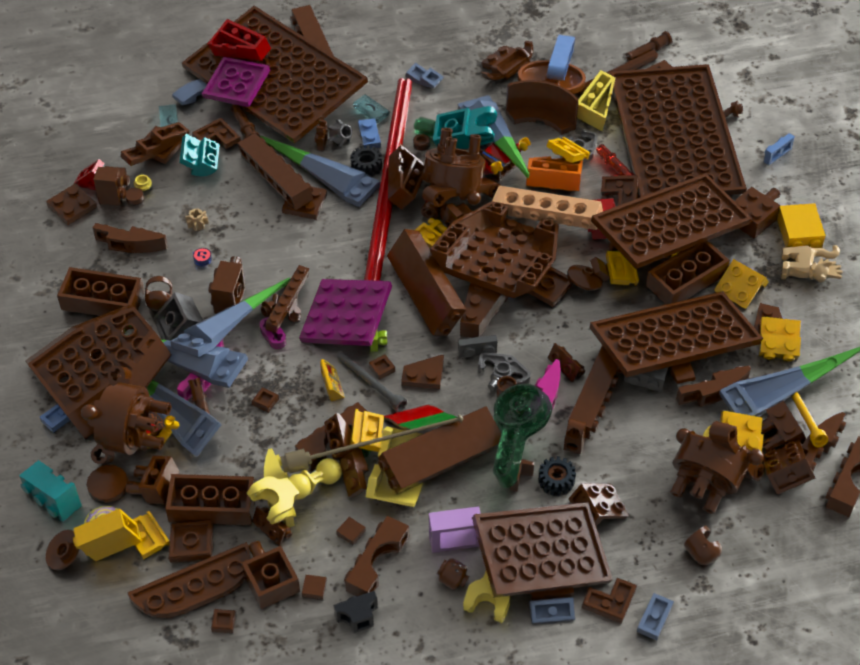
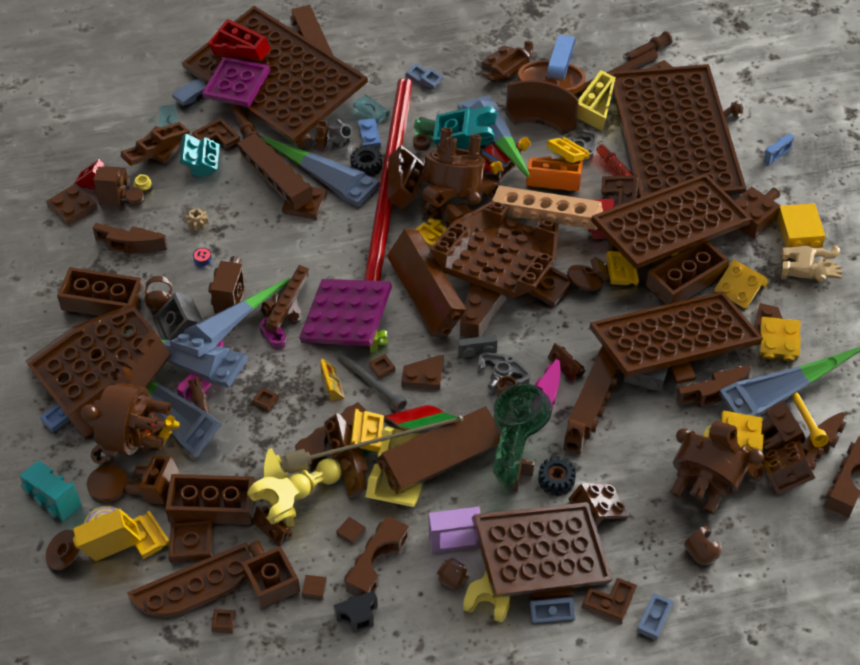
(305, 142): none -> reddish brown tile

